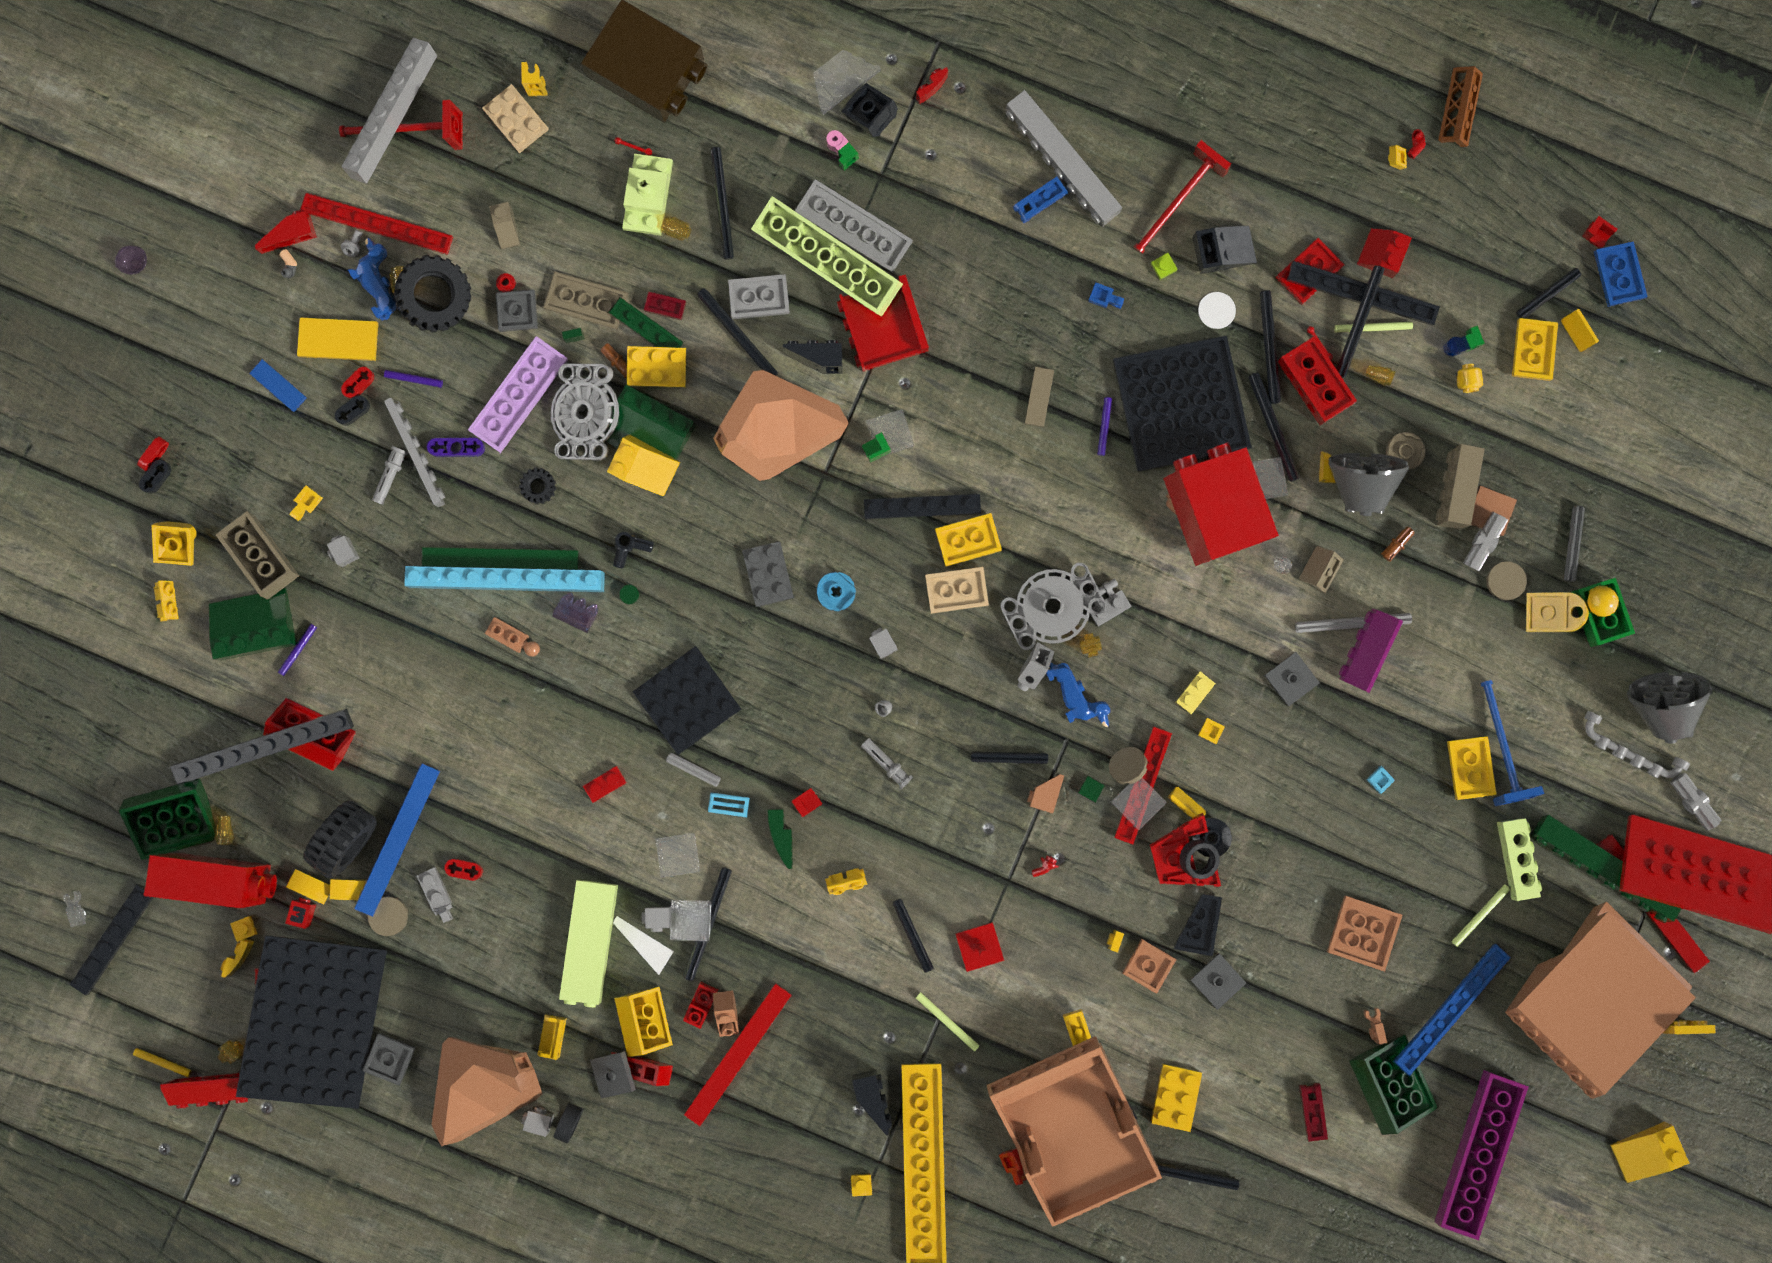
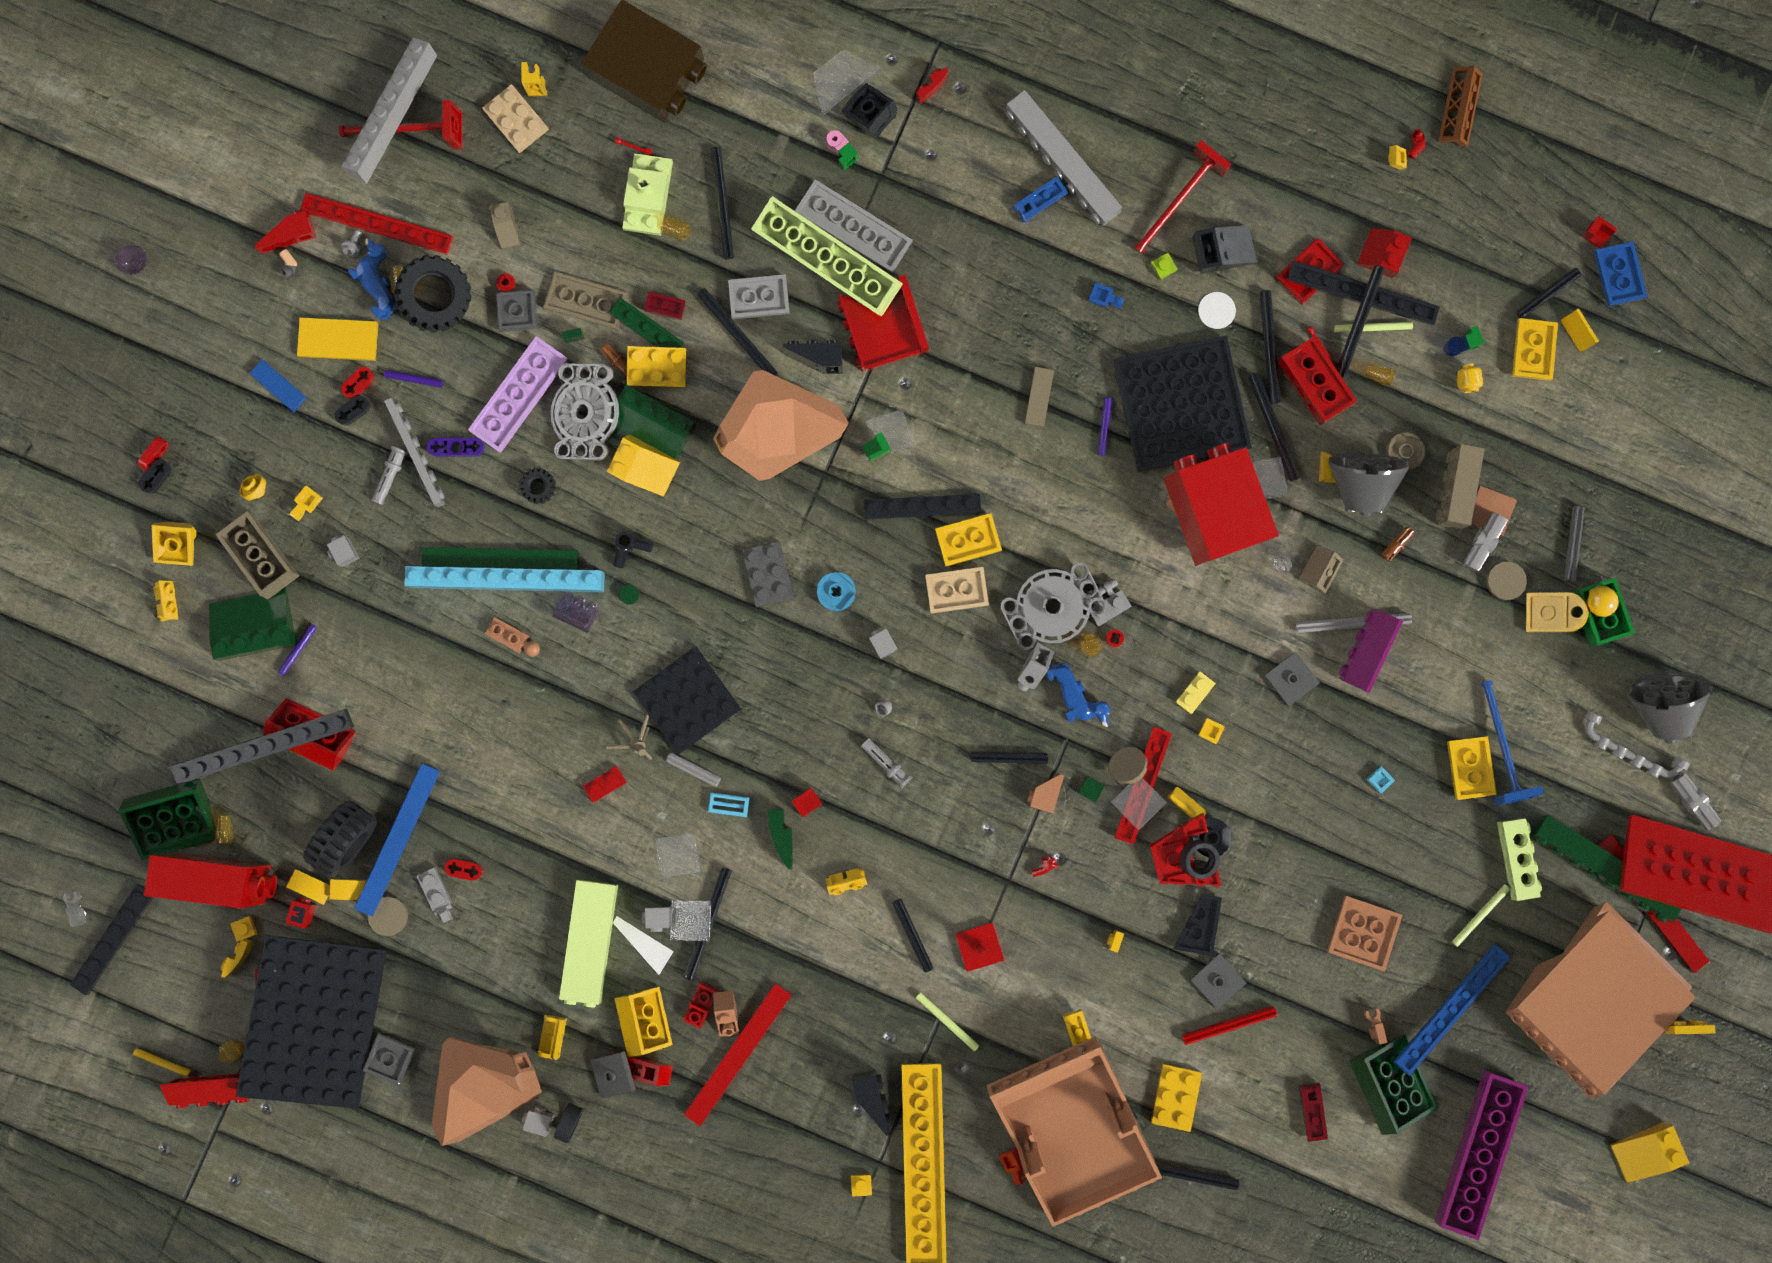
(253, 487): none -> yellow plate
(637, 743): none -> dark tan plant
(1121, 639): none -> red bush
(1149, 966): nougat tile -> none
(1229, 1025): none -> red axle

